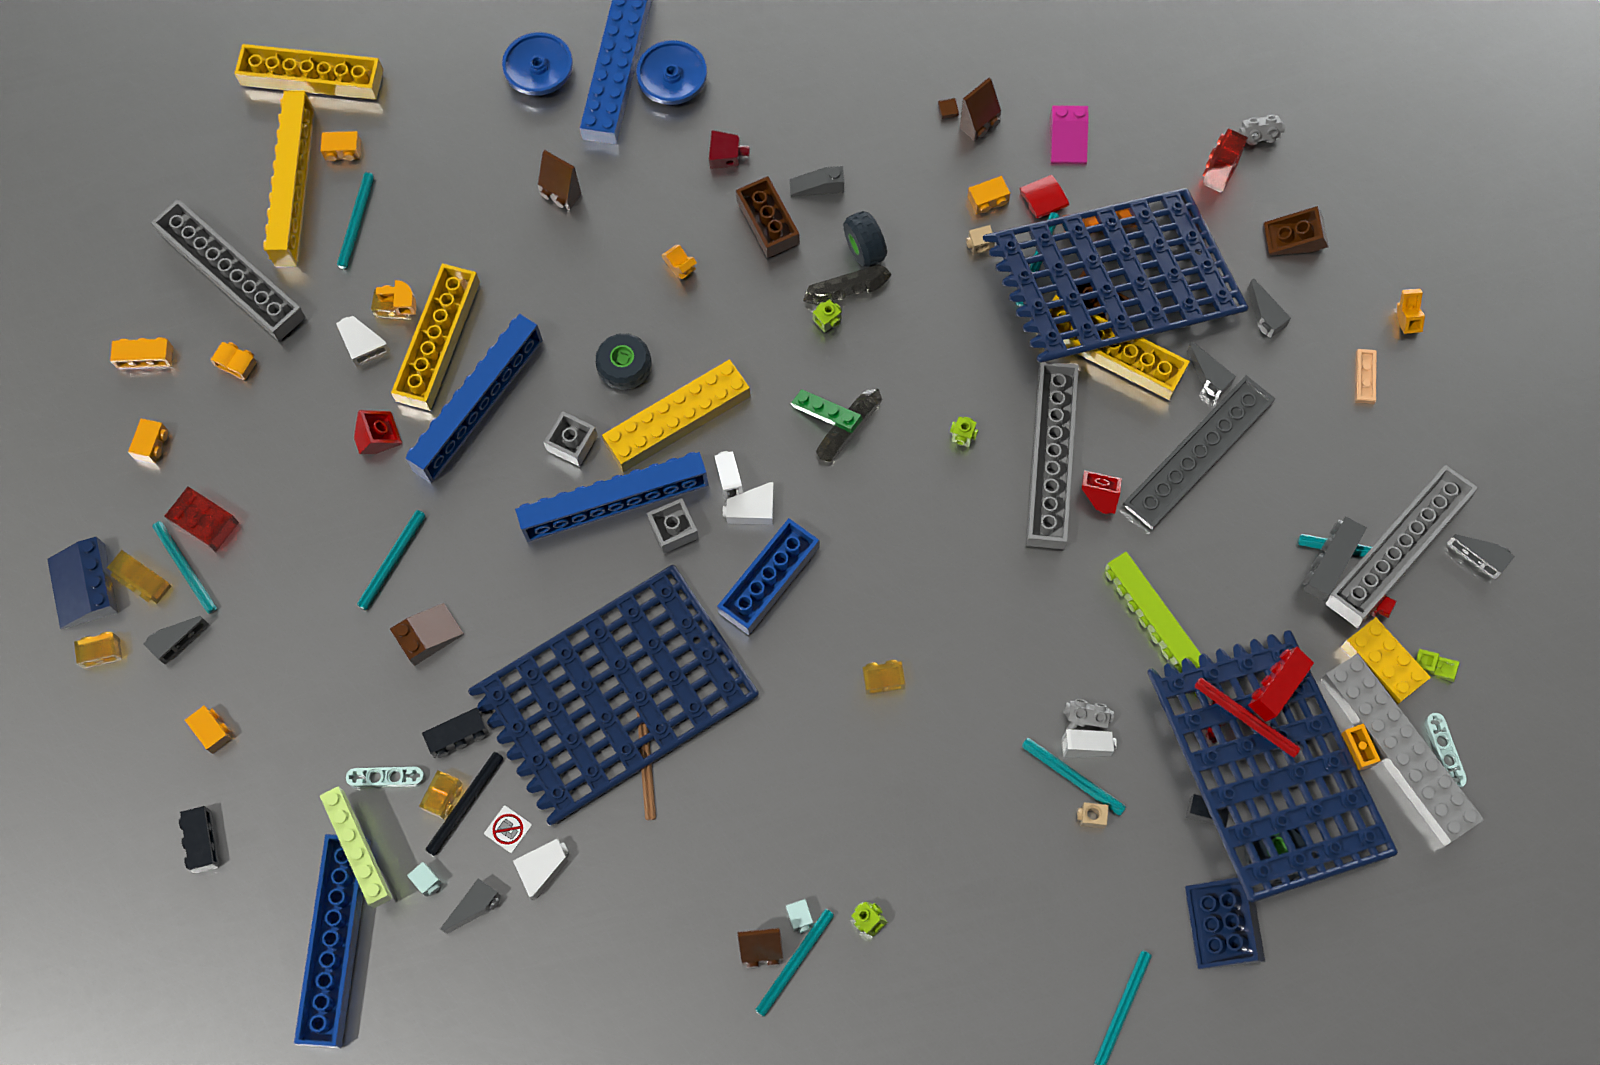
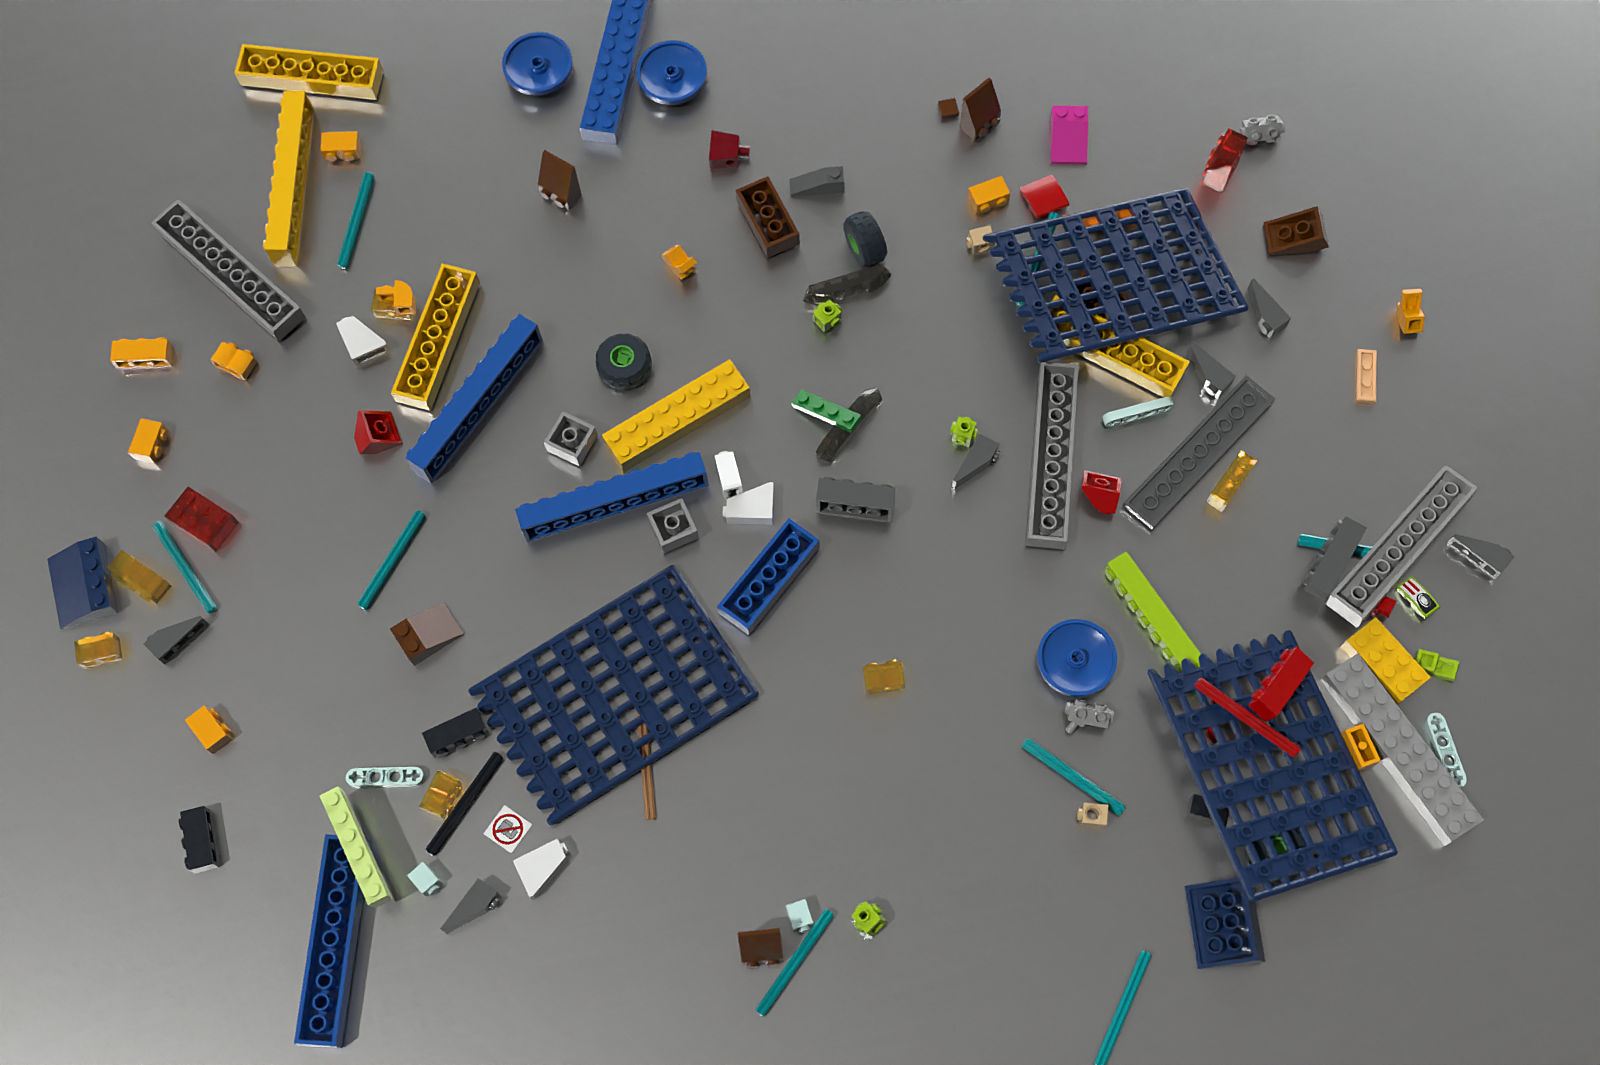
(855, 499): none -> dark grey brick
(979, 458): none -> dark grey slope
(1077, 658): none -> blue dish
(1087, 743): white slope -> none
(1138, 411): none -> light aqua beam
(1231, 481): none -> clear yellow brick
(1418, 596): none -> slope

